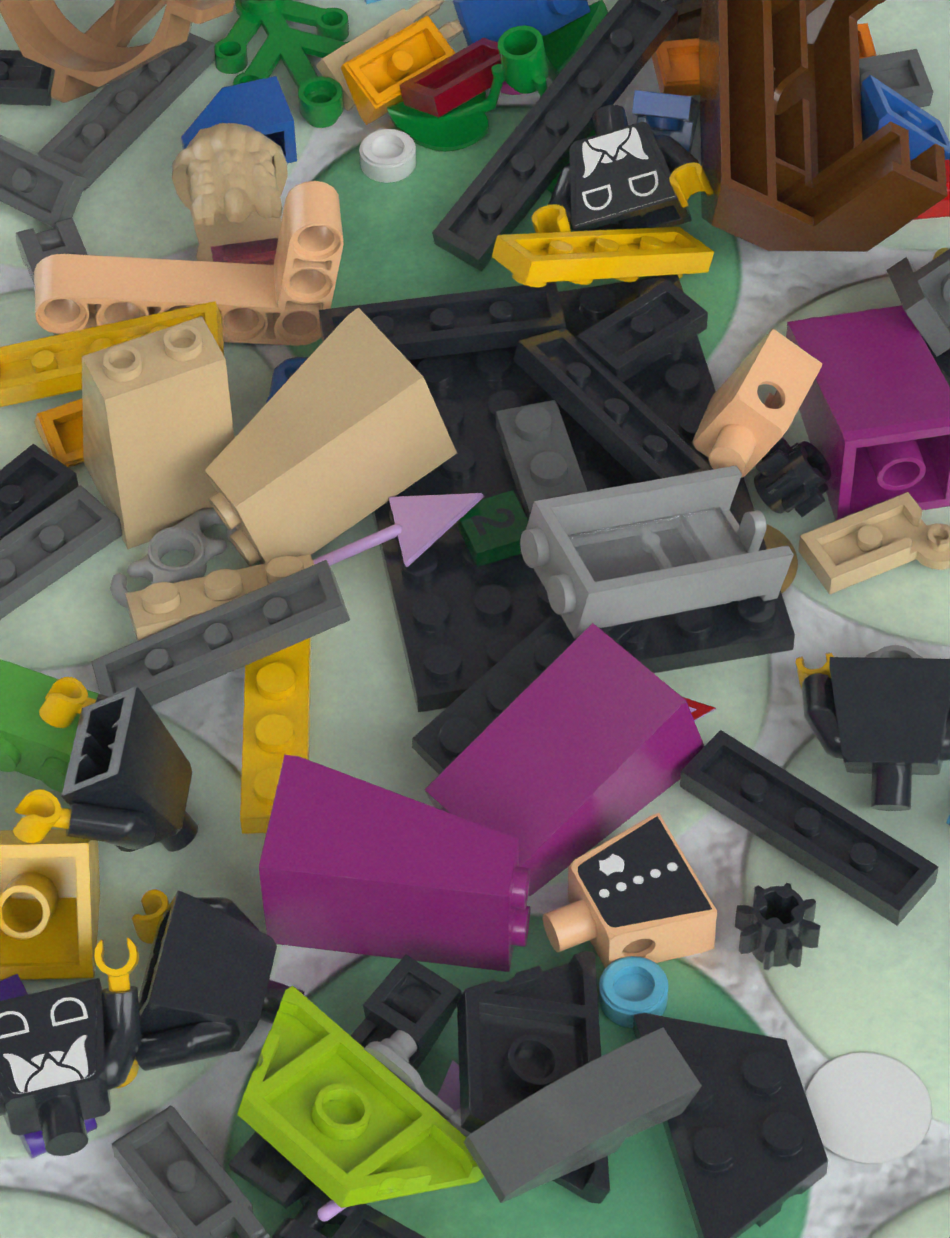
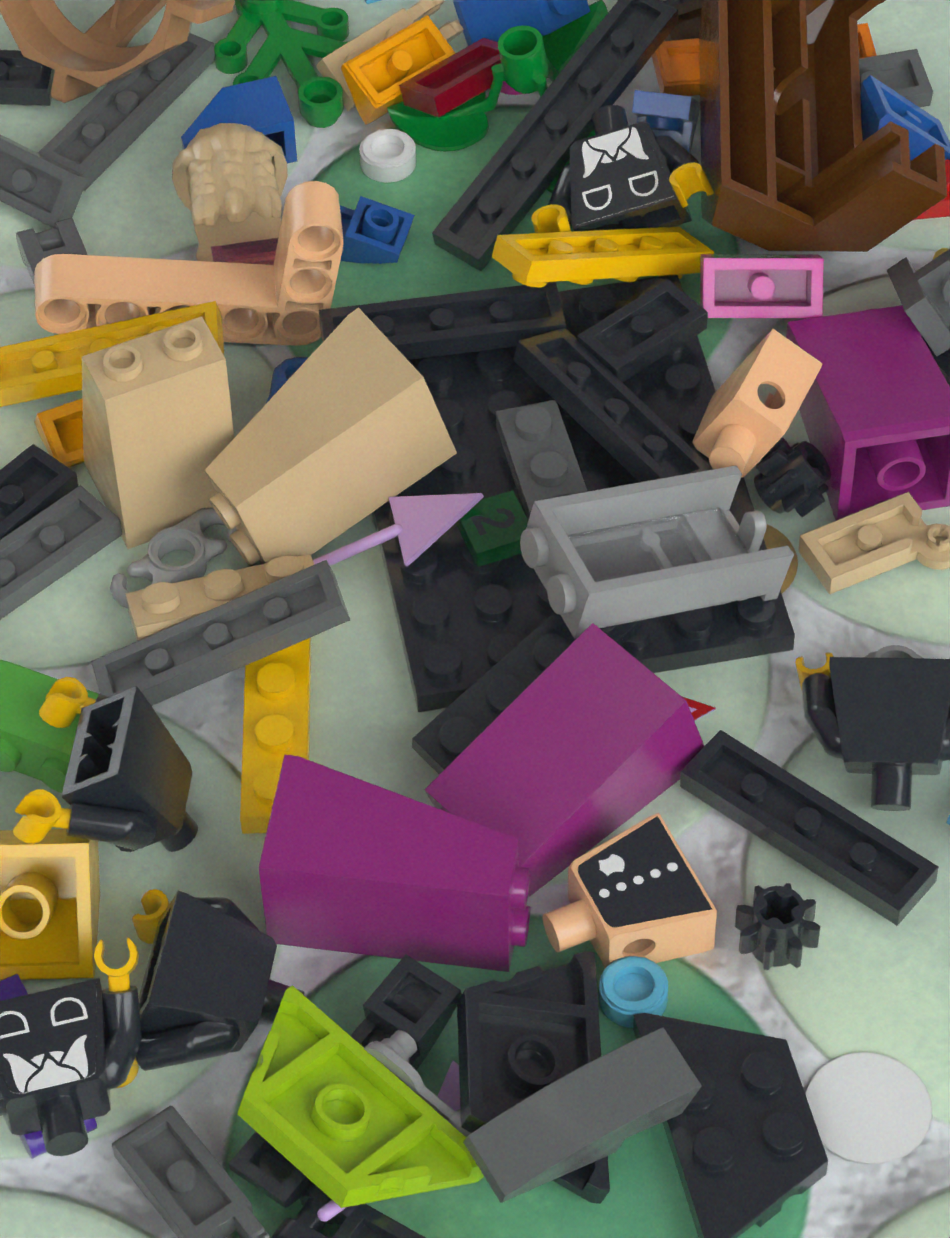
(373, 232): none -> blue slope
(762, 285): none -> dark pink brick

